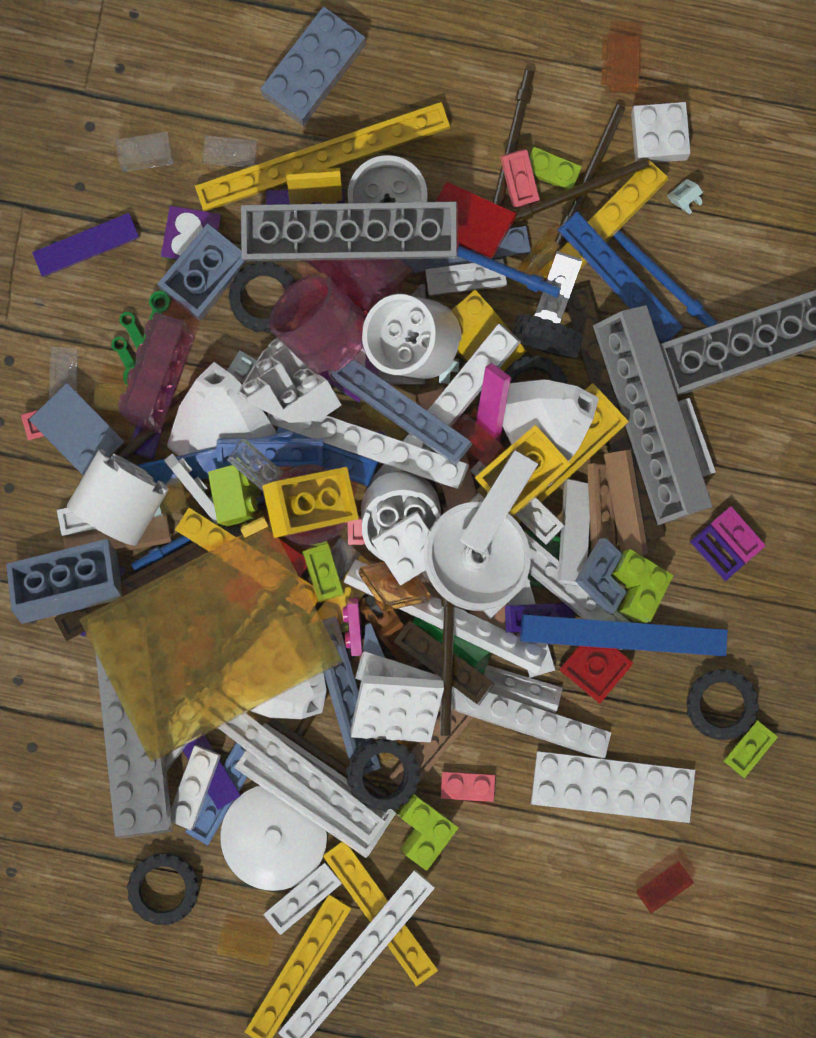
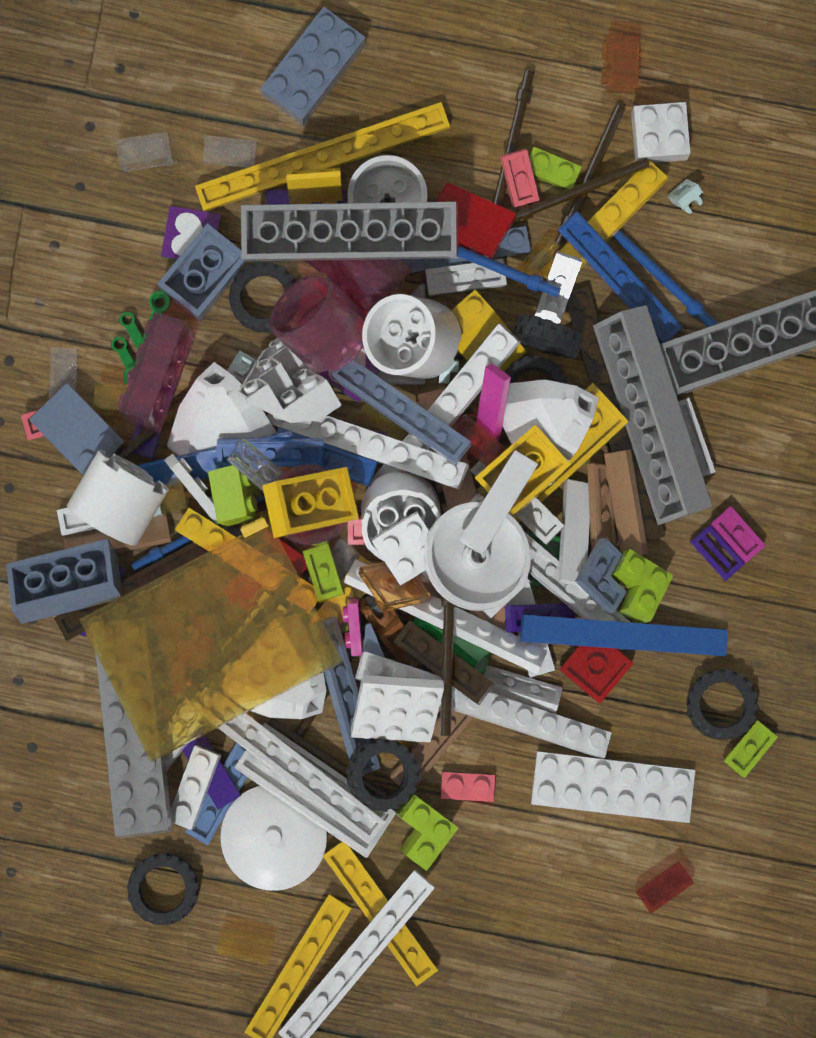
(85, 245): dark purple tile -> none
(302, 898): white plate -> none

